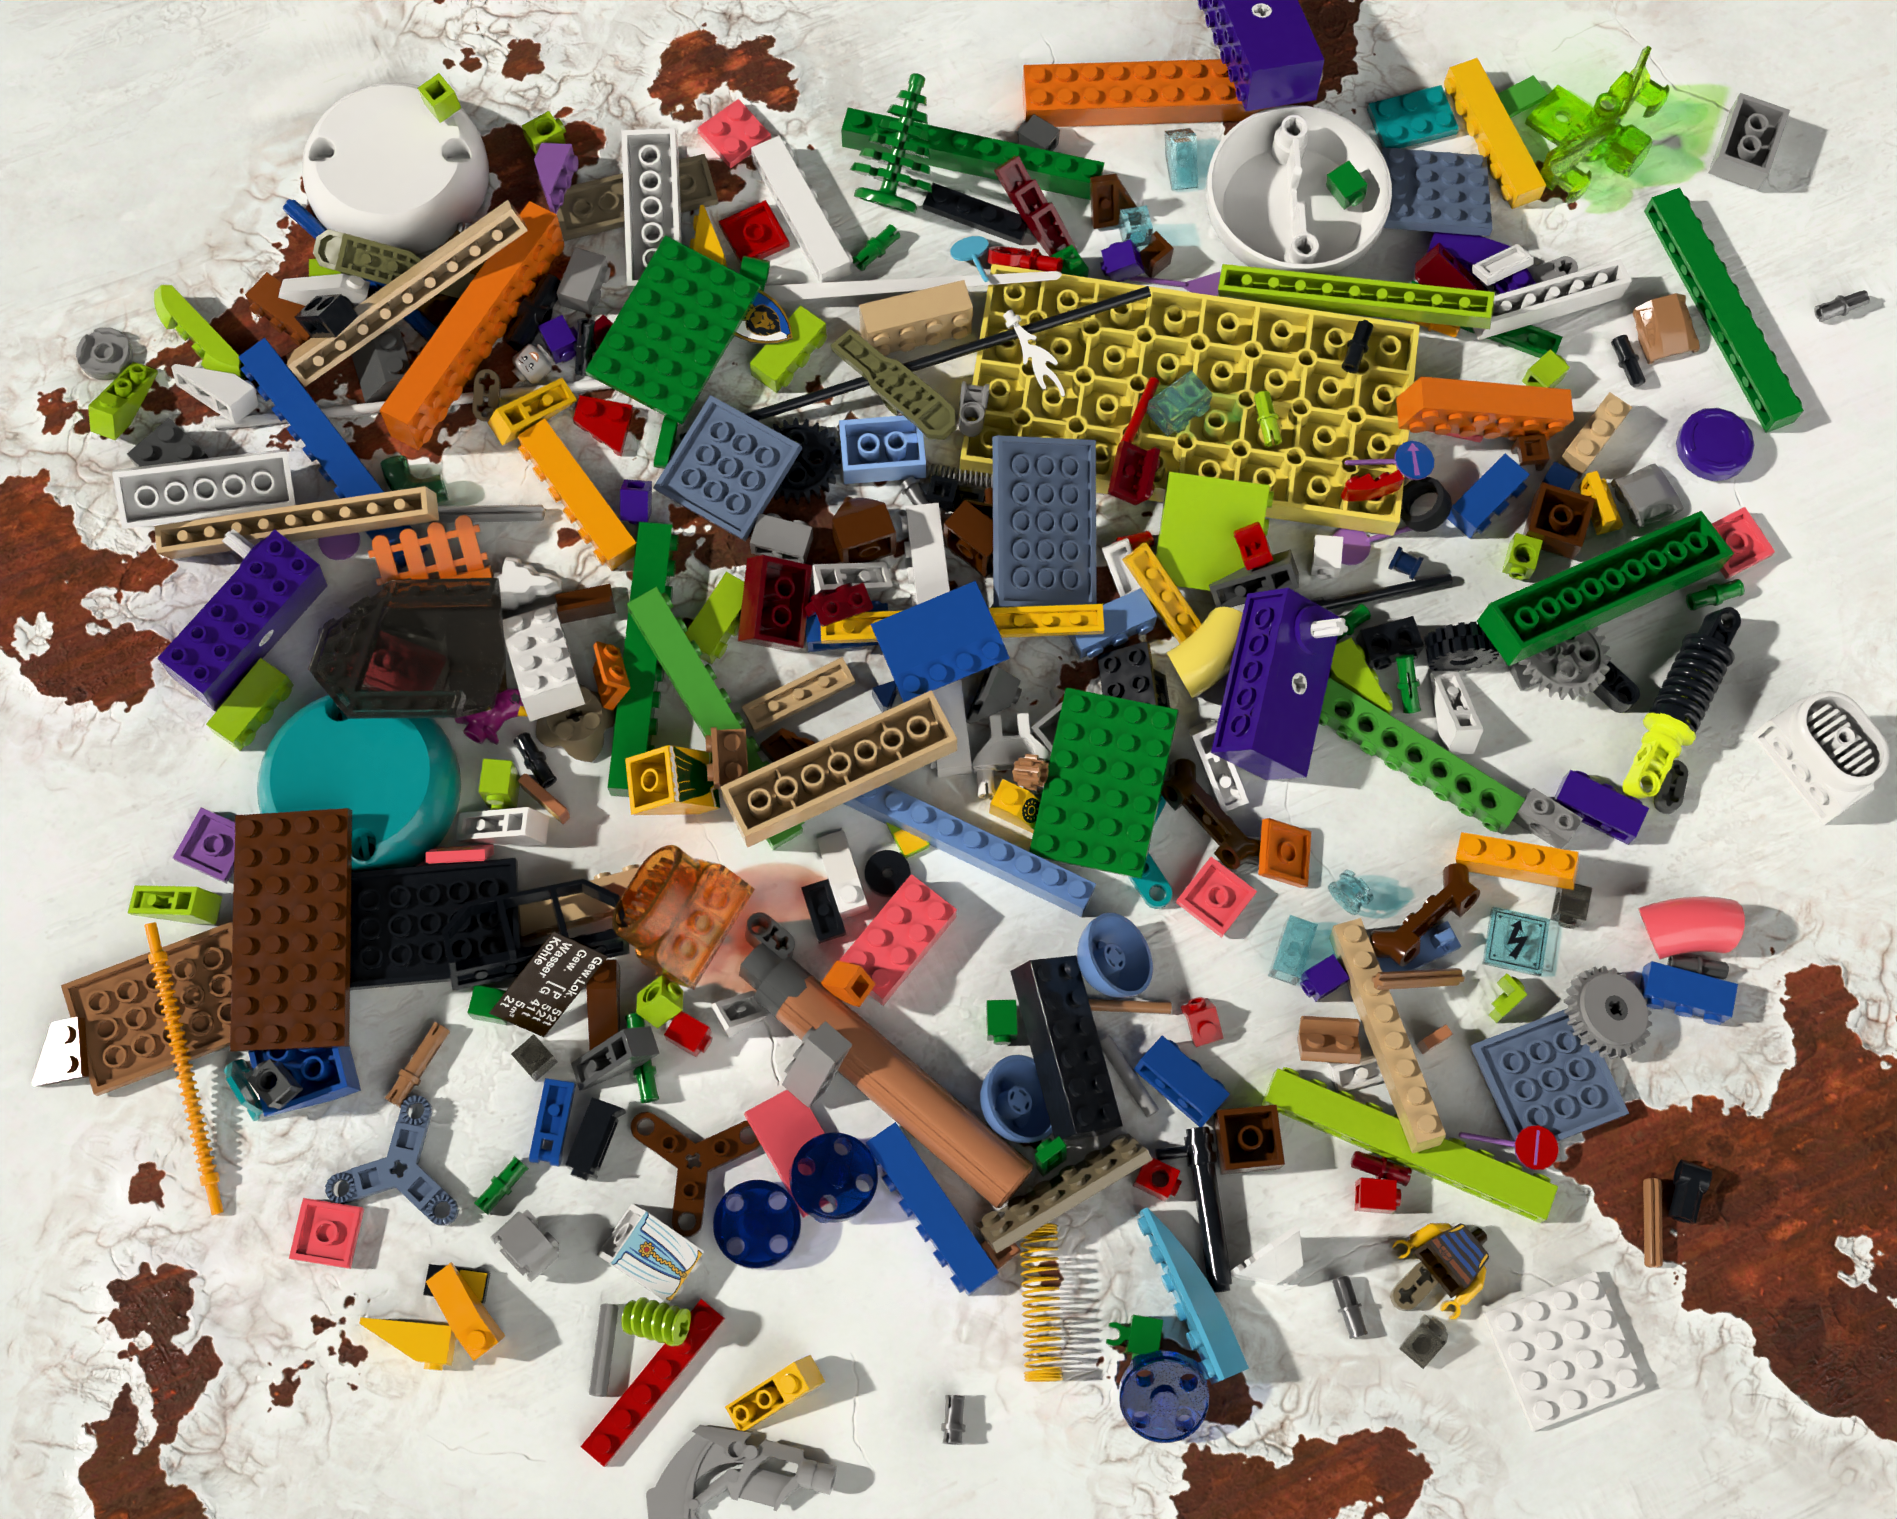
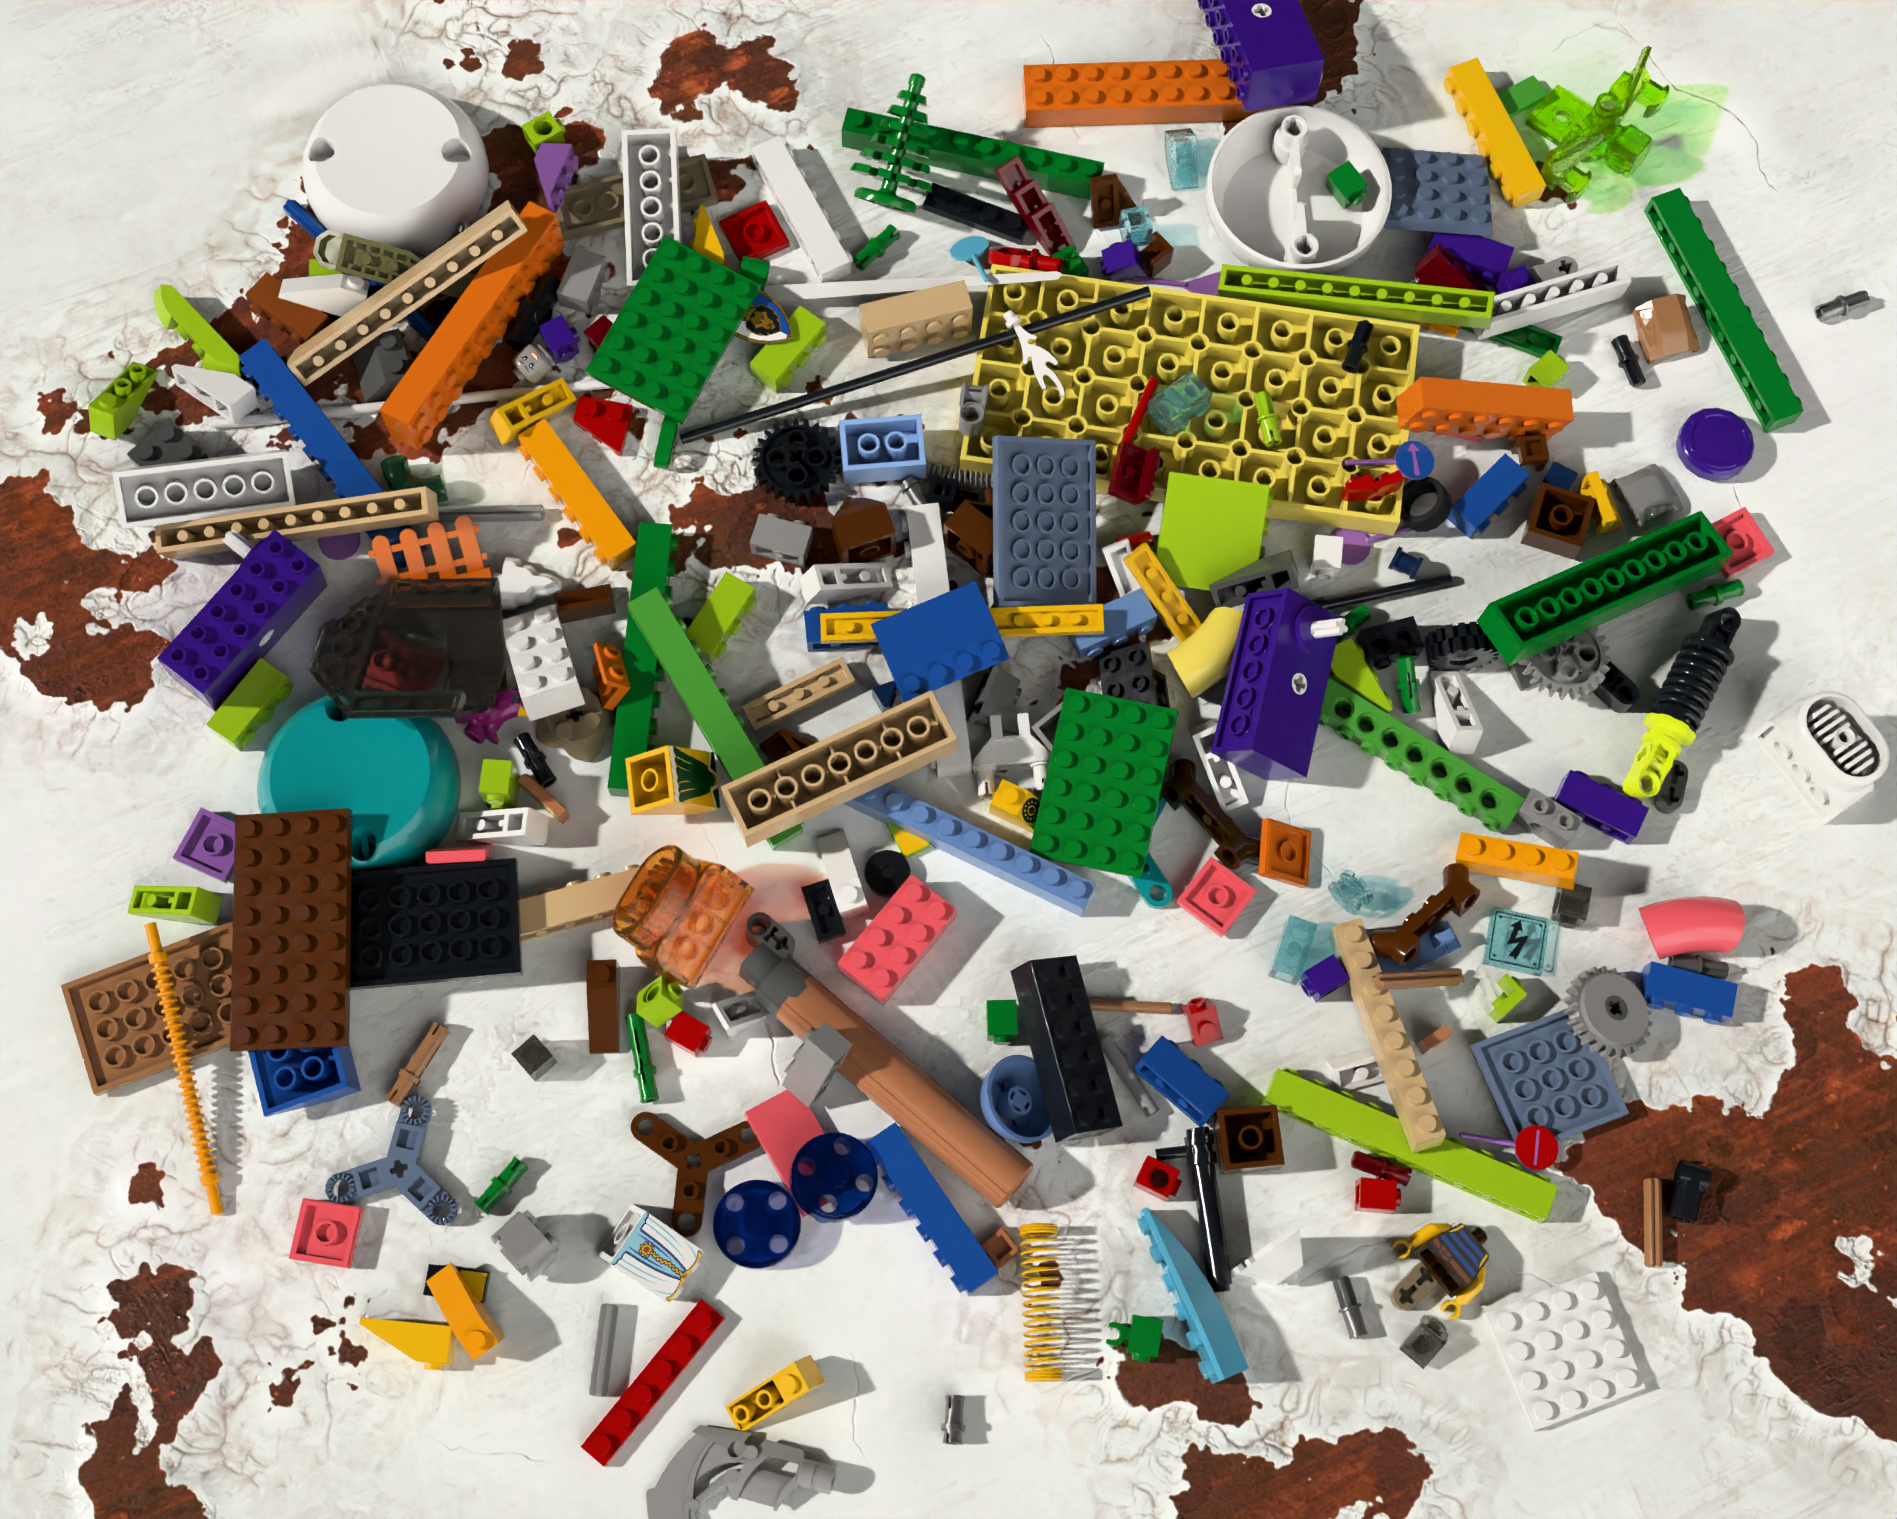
(63, 1054): wing -> none
(104, 353): light grey tile -> none
(242, 1088): teal flag -> none
(285, 1088): dark grey brick -> none
(327, 315): black brick -> none
(439, 97): lime brick -> none
(479, 394): dark tan beam -> none
(483, 1001): green brick -> none
(510, 963): black plate -> none
(548, 984): dark brown sticker -> none
(552, 1121): blue plate -> none
(585, 345): black pin -> none
(593, 1139): black window -> none
(615, 1056): dark grey slope -> none
(635, 501): dark purple brick -> none
(656, 1321): lime piece -> none
(727, 468): sand blue plate -> none
(728, 755): medium nougat bracket -> none
(733, 133): coral plate -> none
(774, 603): dark red brick -> none
(840, 605): dark red bracket -> none
(848, 983): orange brick -> none
(898, 387): olive piece -> none
(1030, 772): medium nougat gear -> none
(1038, 134): dark grey brick -> none
(1050, 1155): green plate -> none
(1062, 1192): dark tan plate -> none
(1114, 956): medium blue piece -> none
(1164, 1396): clear blue piece -> none
(1253, 546): red bracket -> none
(1329, 1039): medium nougat bracket -> none
(1413, 118): teal plate -> none
(1502, 264): white tile -> none
(1526, 547): lime brick -> none
(1595, 434): tan brick -> none
(1749, 141): light grey brick -> none

